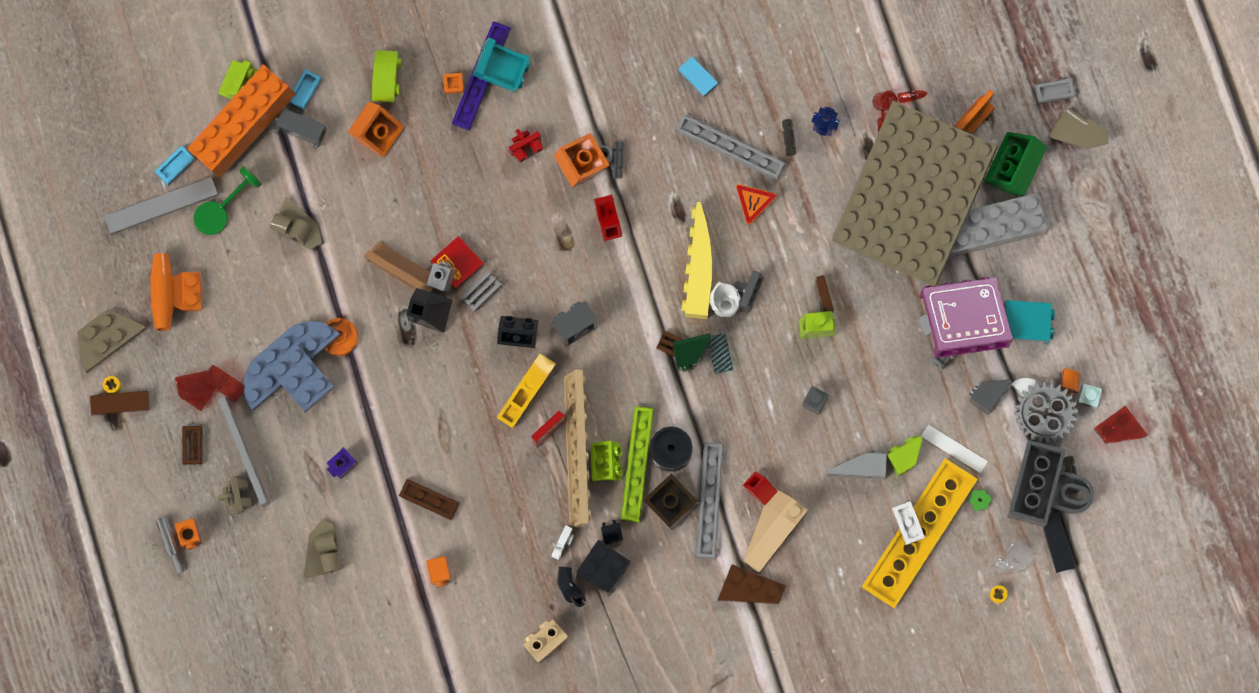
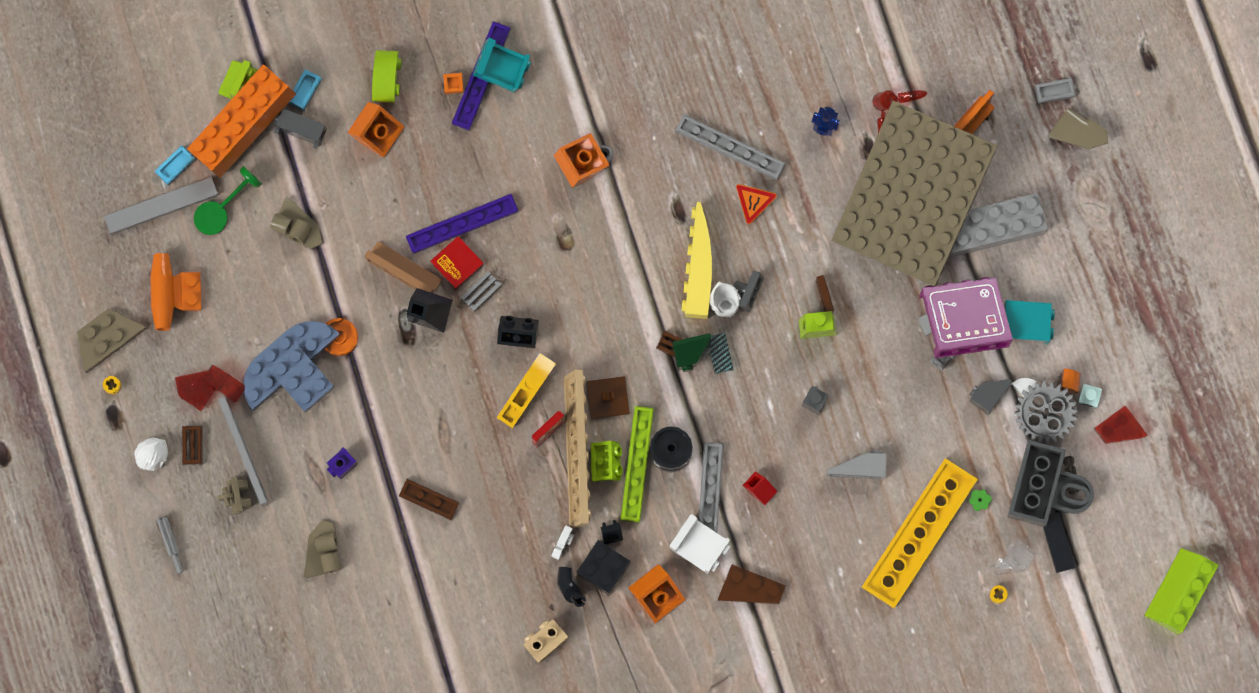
(119, 403): reddish brown tile -> none
(151, 454): none -> white hair
(182, 528): orange brick -> none
(438, 571): orange brick -> none
(441, 276): light grey brick -> none
(462, 223): none -> dark purple tile
(518, 149): red hips -> none
(574, 323): dark grey brick -> none
(608, 217): red brick -> none
(608, 397): none -> reddish brown piece
(617, 163): dark grey axle -> none
(656, 593): none -> orange slope
(671, 502): dark brown brick -> none
(698, 76): medium azure tile -> none
(700, 545): none -> white panel
(774, 526): tan wedge -> none
(789, 139): clear smoke axle -> none
(905, 457): lime slope -> none
(908, 523): white plate -> none
(954, 448): white sticker -> none
(1015, 163): green slope -> none
(1181, 590): none -> lime slope

